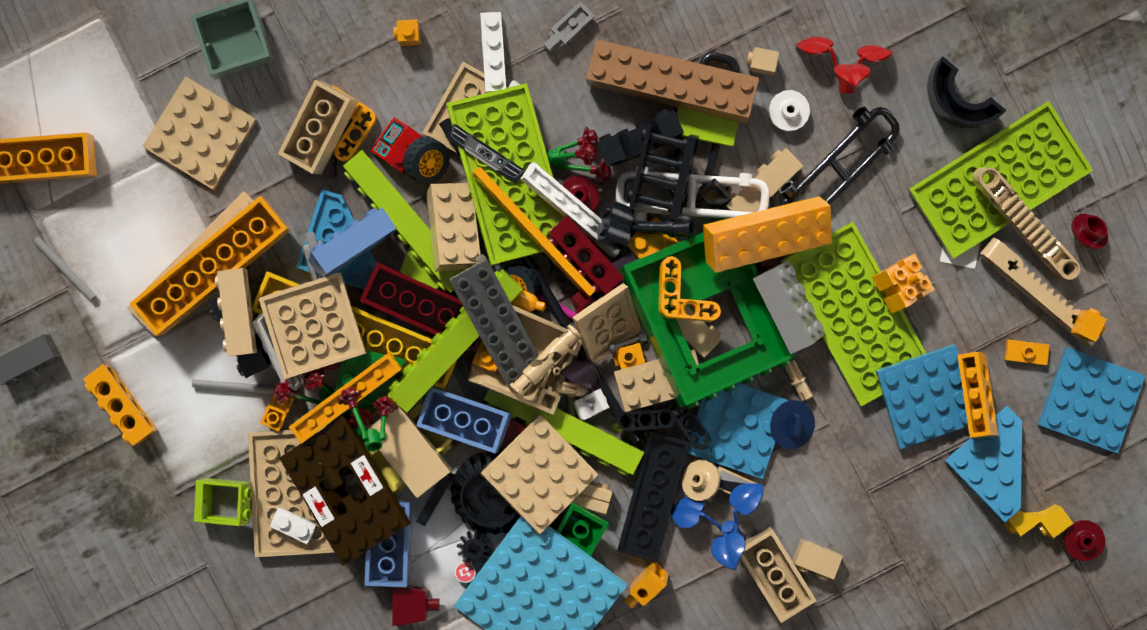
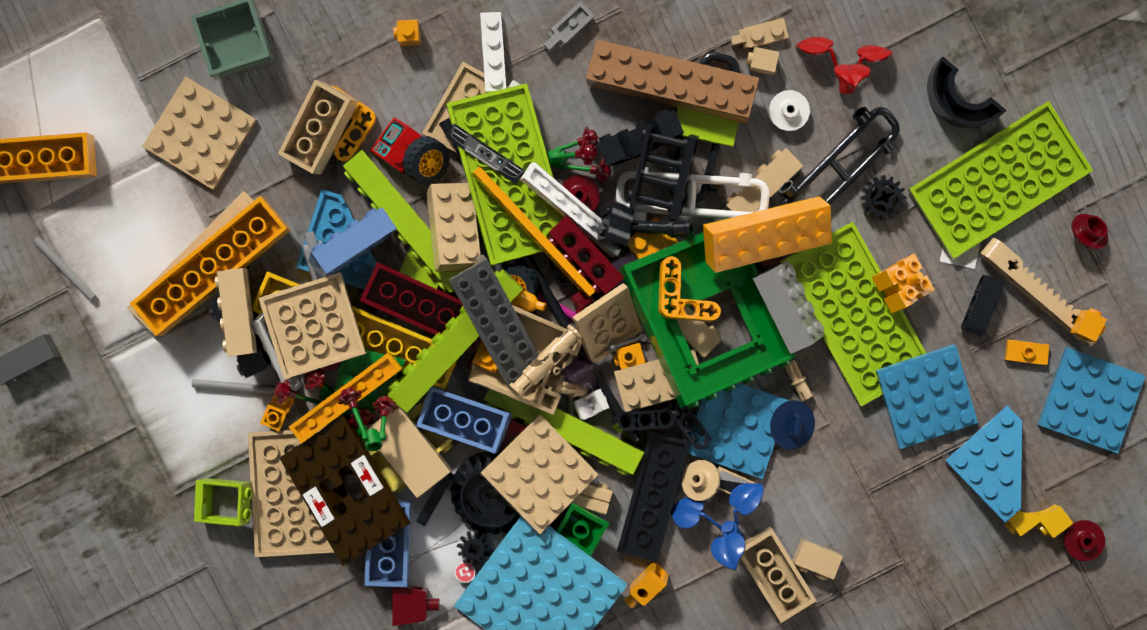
(118, 391): light orange brick -> none
(293, 525): white plate -> none
(715, 193): black bracket -> none
(761, 34): none -> tan hinge
(885, 205): none -> black gear
(977, 395): light orange brick -> none
(982, 305): none -> black beam
(1024, 222): tan gear -> none

